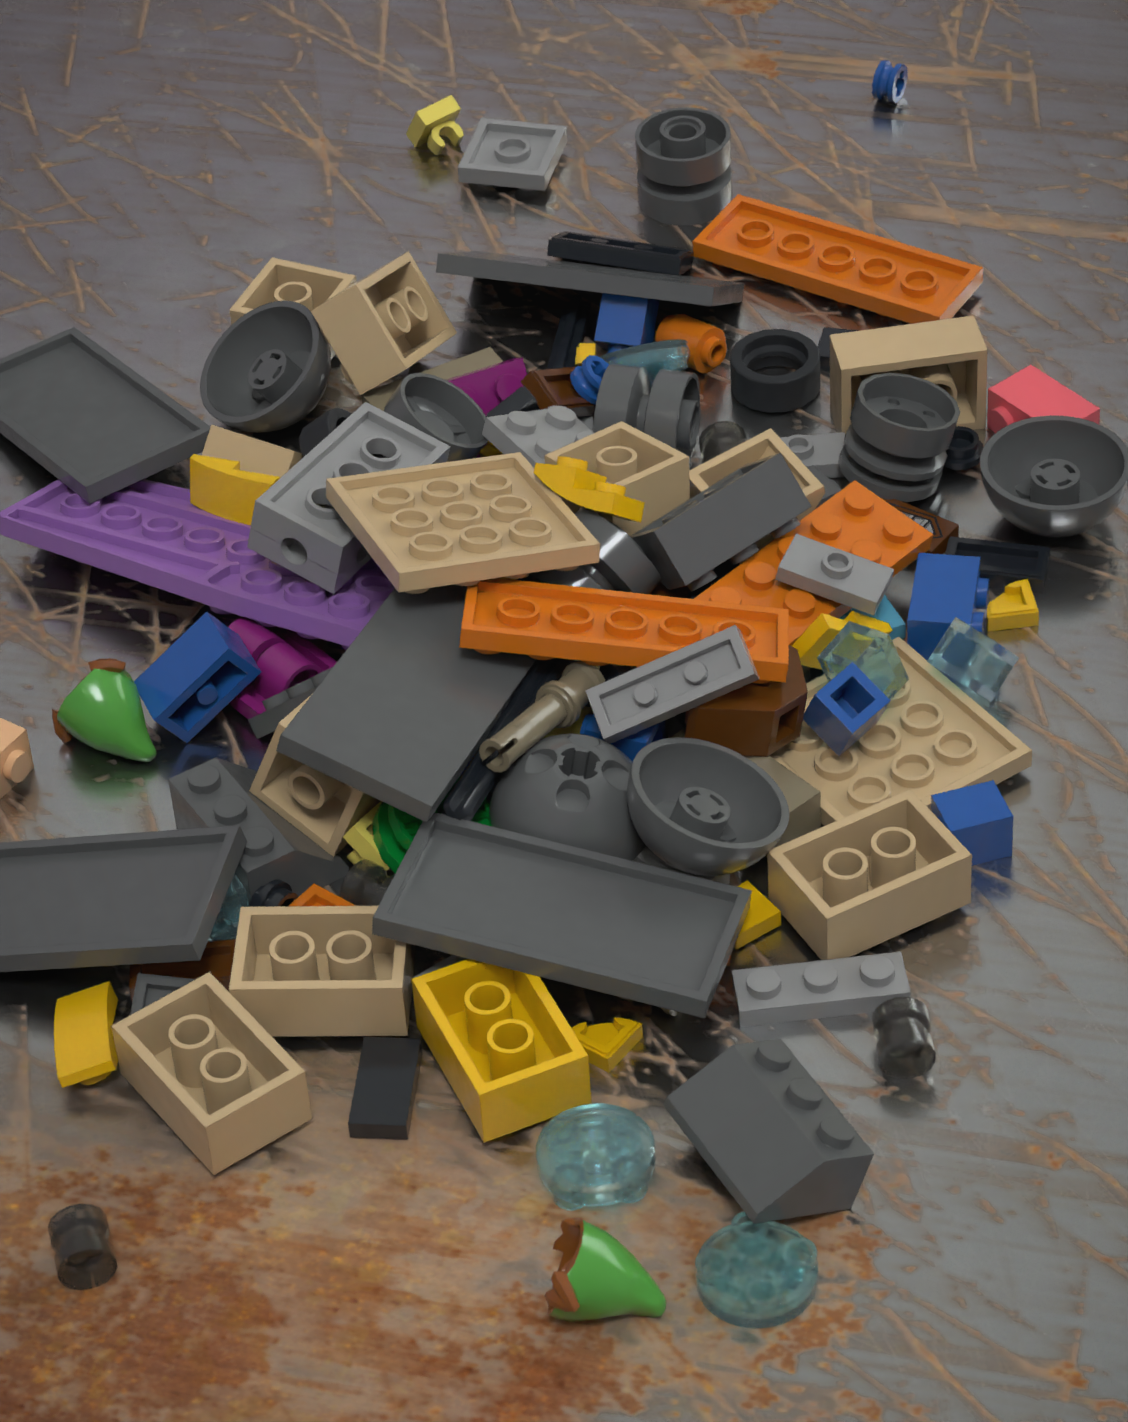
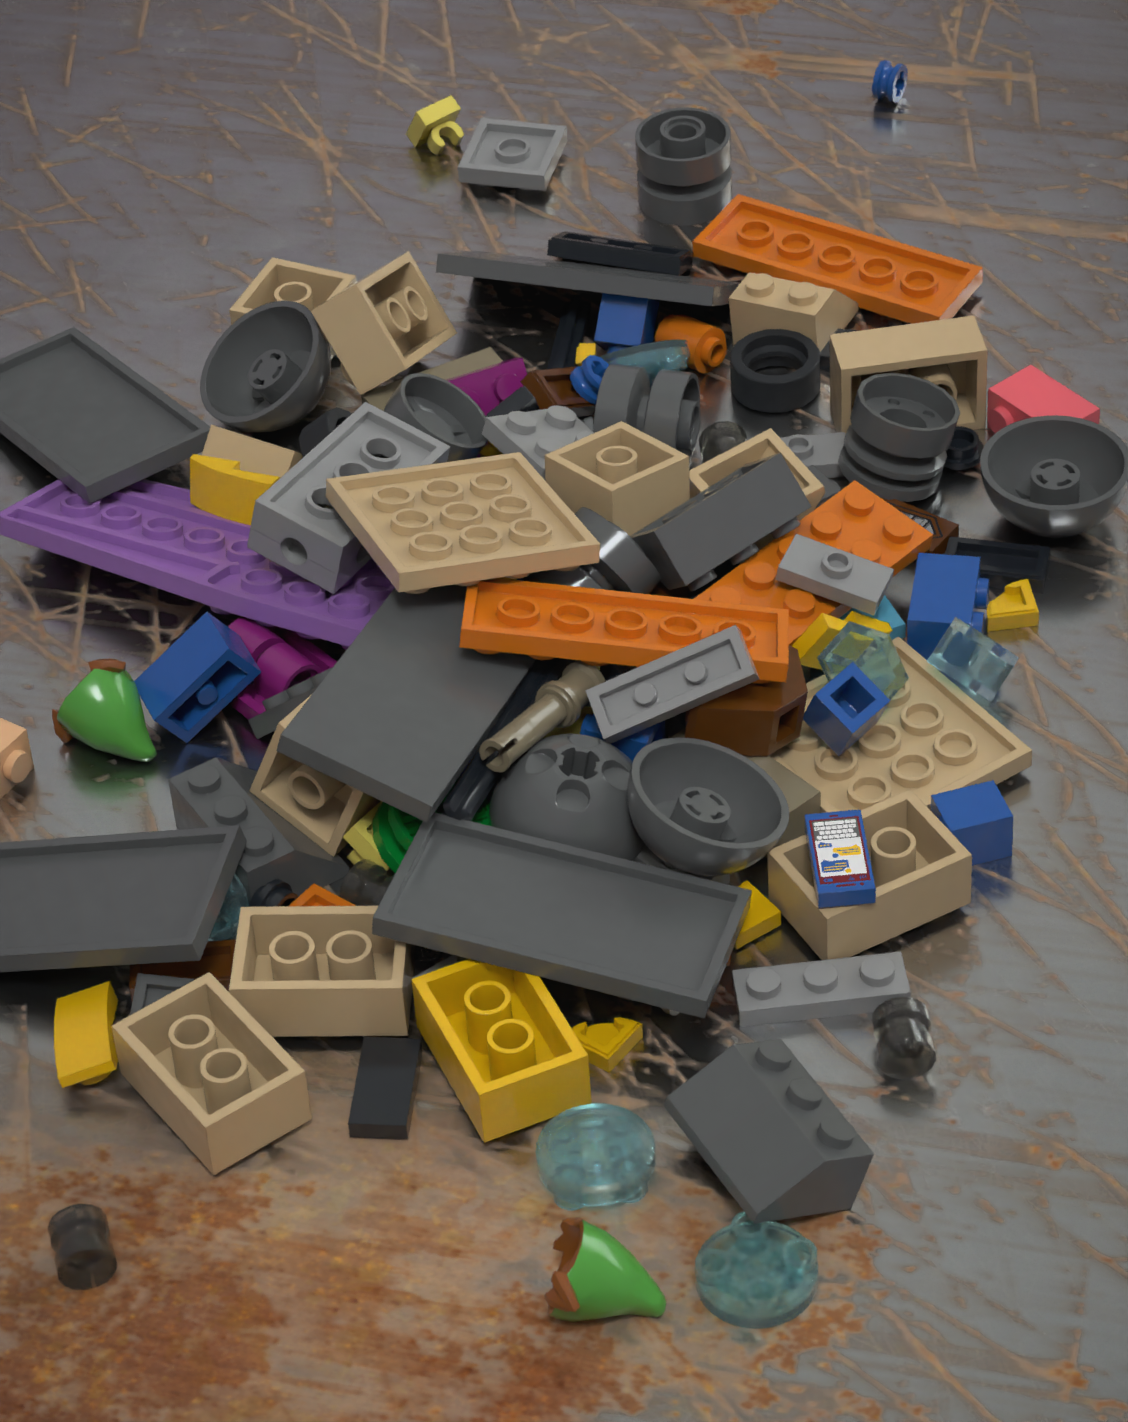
(587, 489): yellow slope -> none
(790, 305): none -> tan slope
(840, 858): none -> tile

